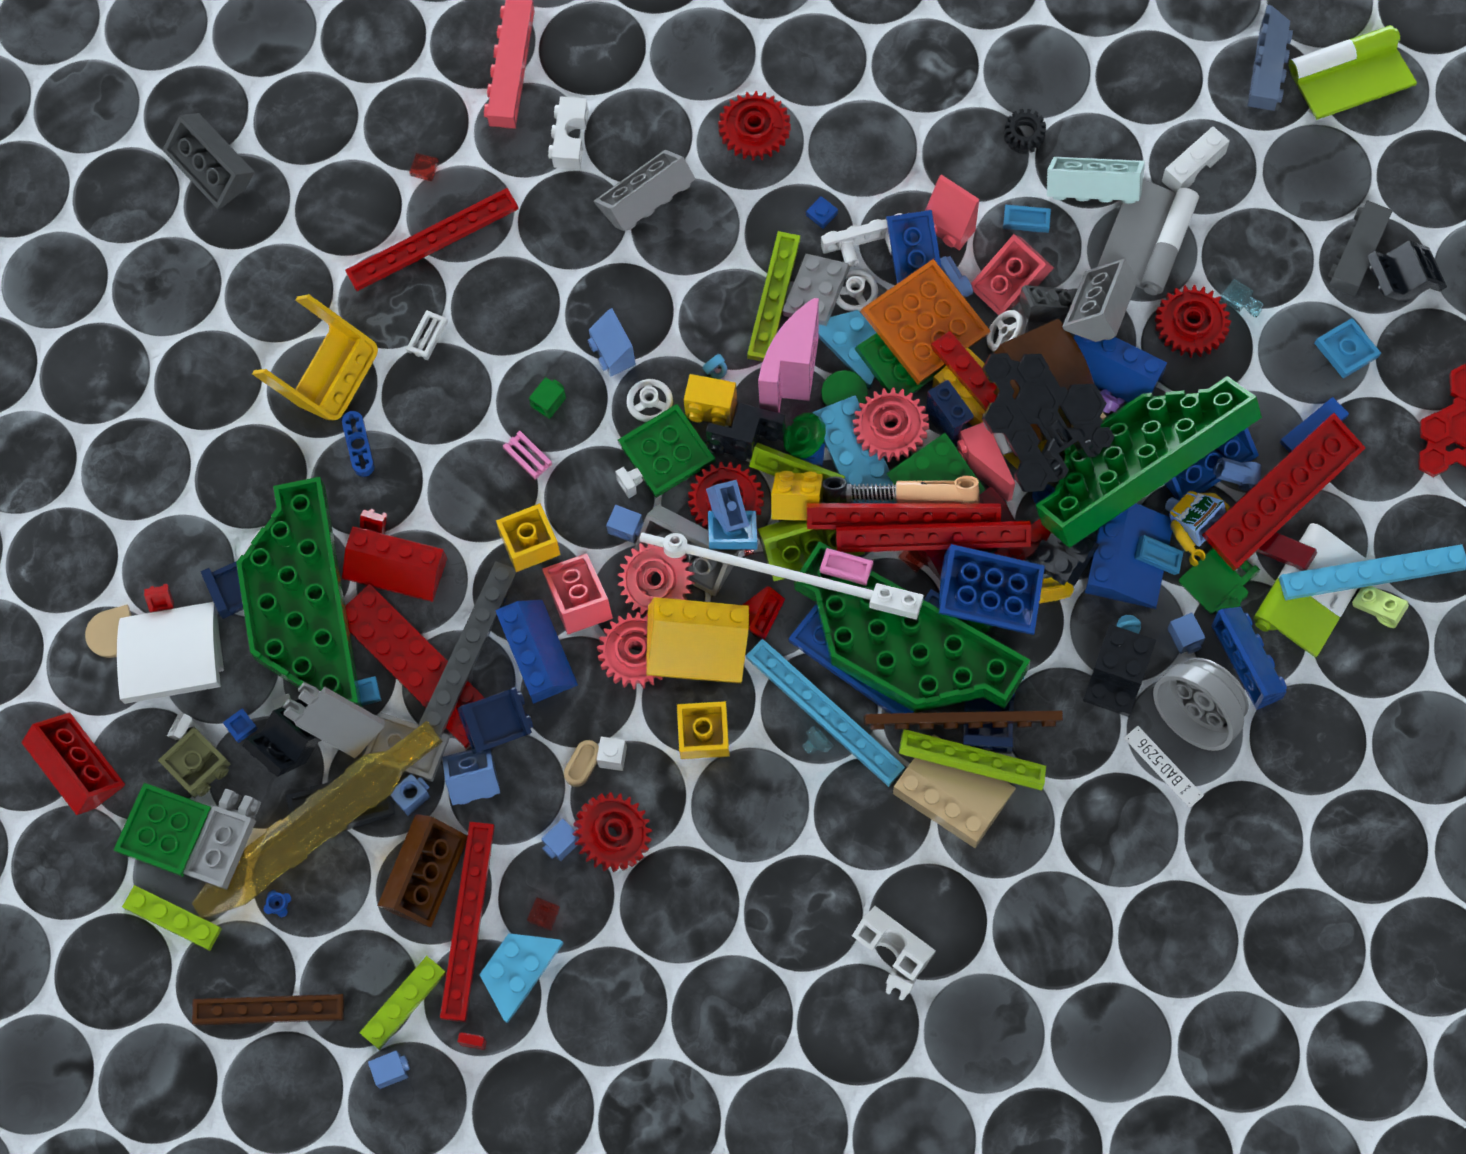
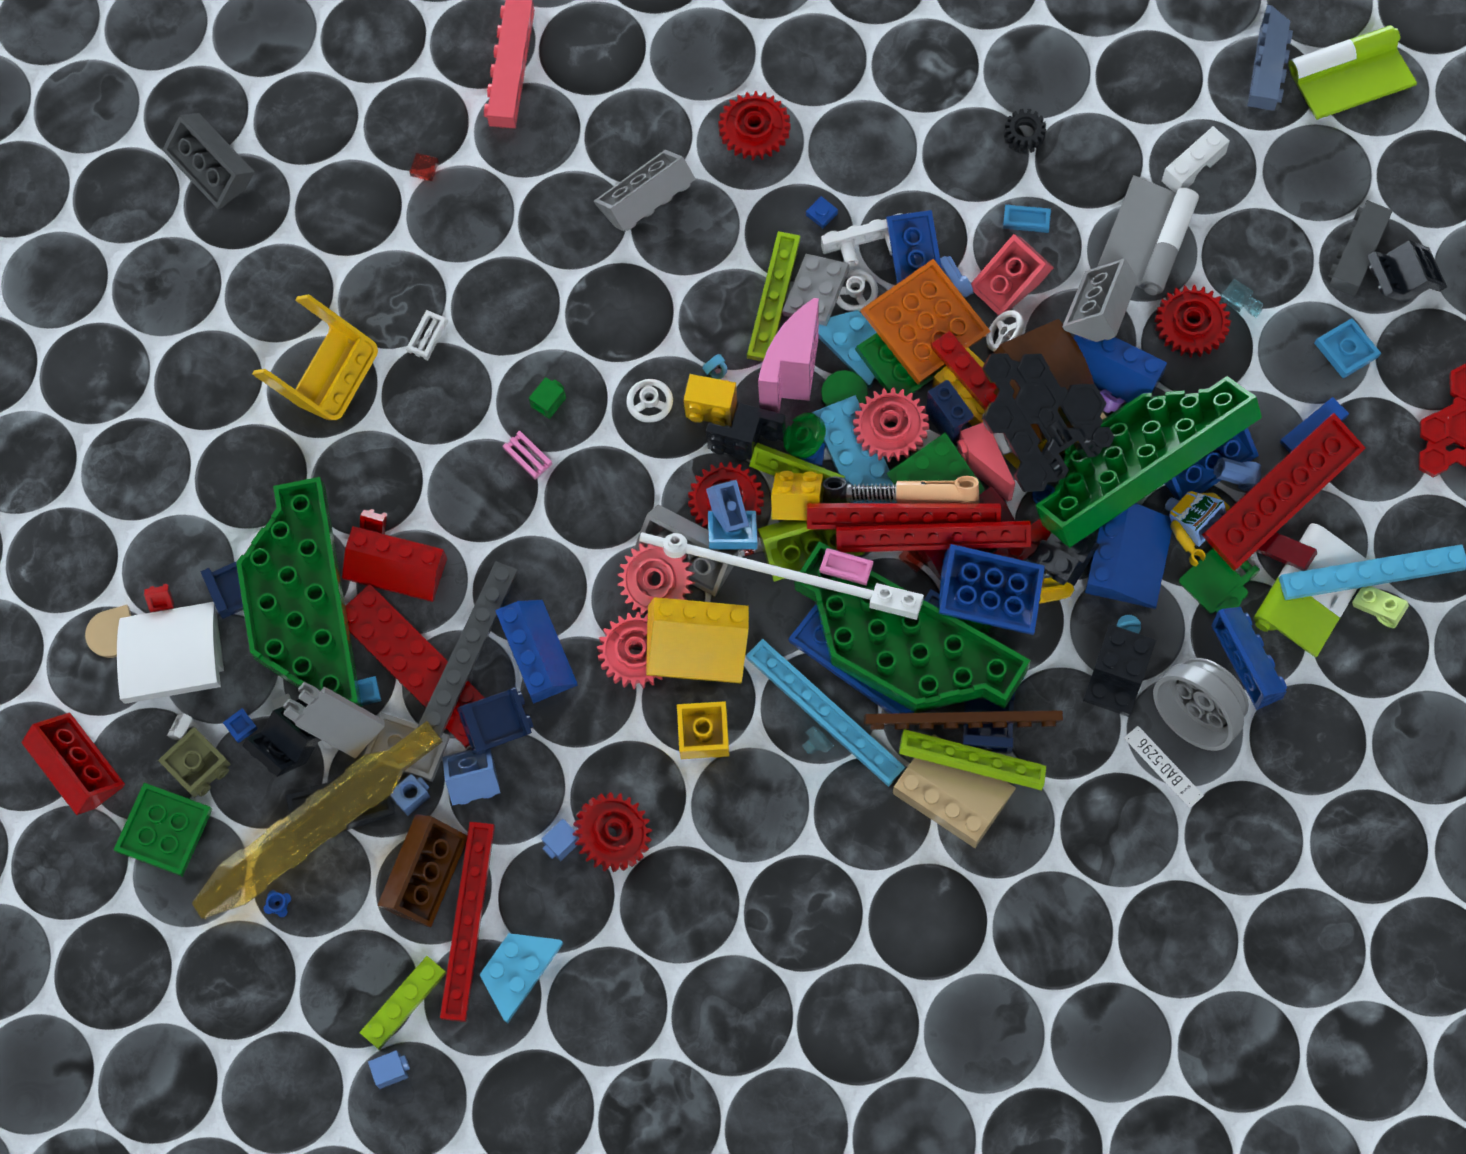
(172, 918): lime plate -> none
(223, 839): light grey tile -> none
(268, 1009): reddish brown tile -> none
(365, 450): blue beam -> none
(431, 239): red plate -> none
(472, 1041): red tile -> none
(528, 537): yellow brick -> none
(543, 913): clear red tile -> none
(570, 115): white arch -> none
(577, 593): coral slope -> none
(581, 763): tan tile -> none
(611, 753): white brick -> none
(612, 344): medium blue slope -> none
(624, 524): medium blue brick -> none
(629, 480): white tile -> none
(666, 450): green plate -> none
(763, 611): red slope -> none
(882, 930): white arch -> none
(900, 981): white tile -> none
(953, 212): coral slope -> none
(1044, 302): dark grey slope -> none
(1095, 179): light aqua slope -> none
(1159, 554): dark azure tile -> none
(1186, 634): medium blue brick -> none

